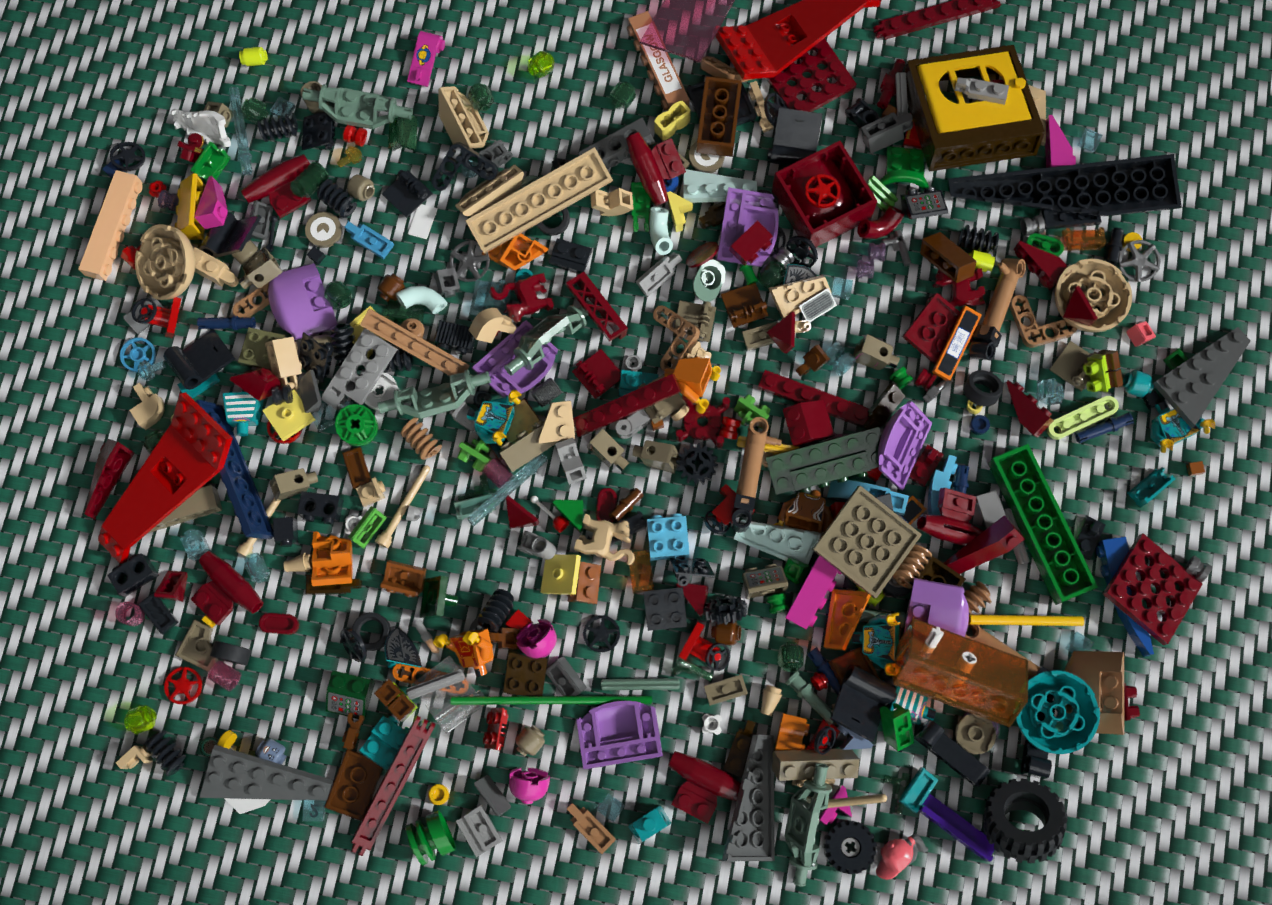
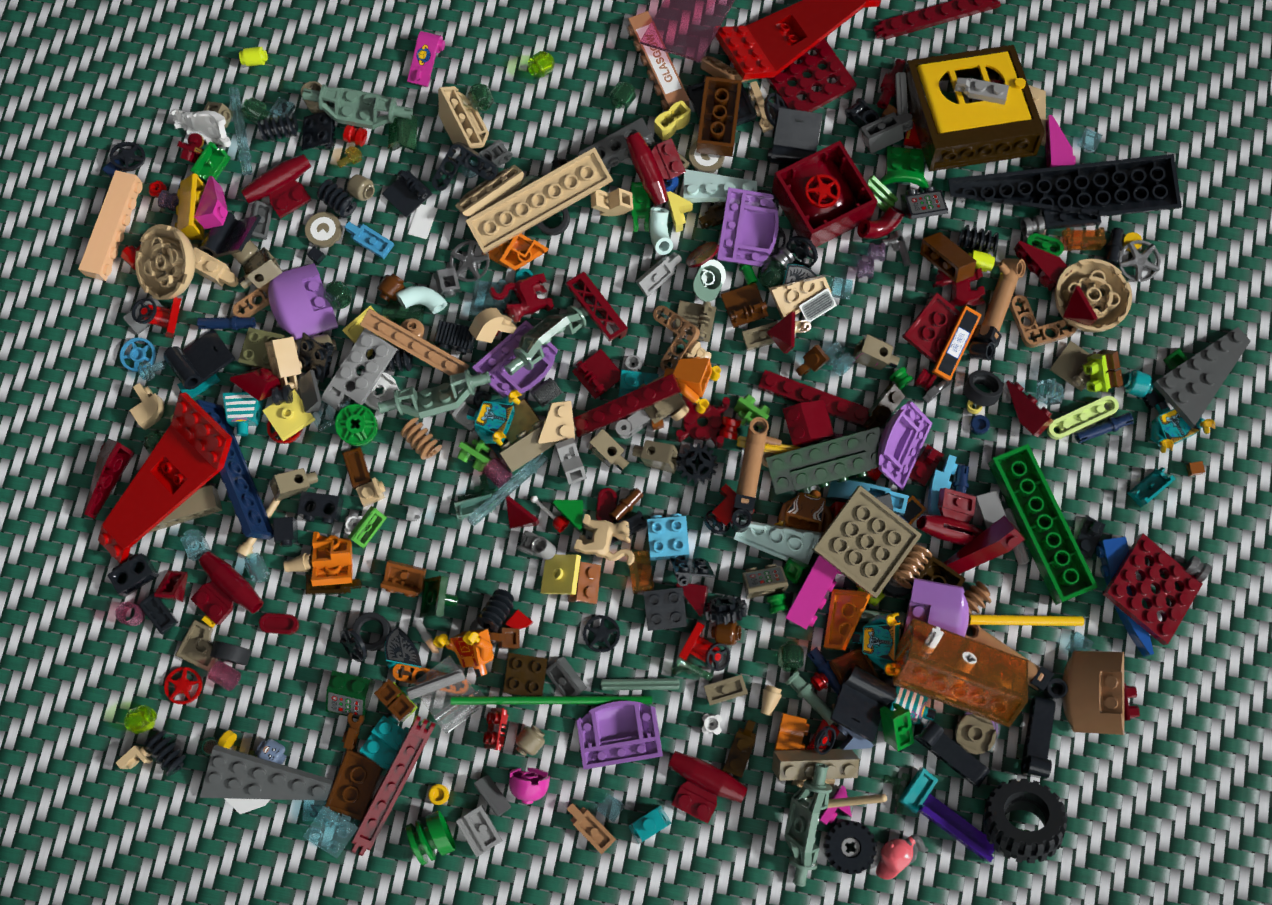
(269, 247): black hinge -> none
(309, 180): clear green piece -> none
(330, 831): none -> clear light blue hinge
(344, 340): black piece -> none
(385, 537): tan piece -> none
(537, 639): dark pink cylinder -> none
(570, 256): black plate -> none
(751, 243): dark red brick -> none
(753, 817): dark grey wing -> none
(1078, 725): teal brick -> none
(1140, 333): coral slope -> none

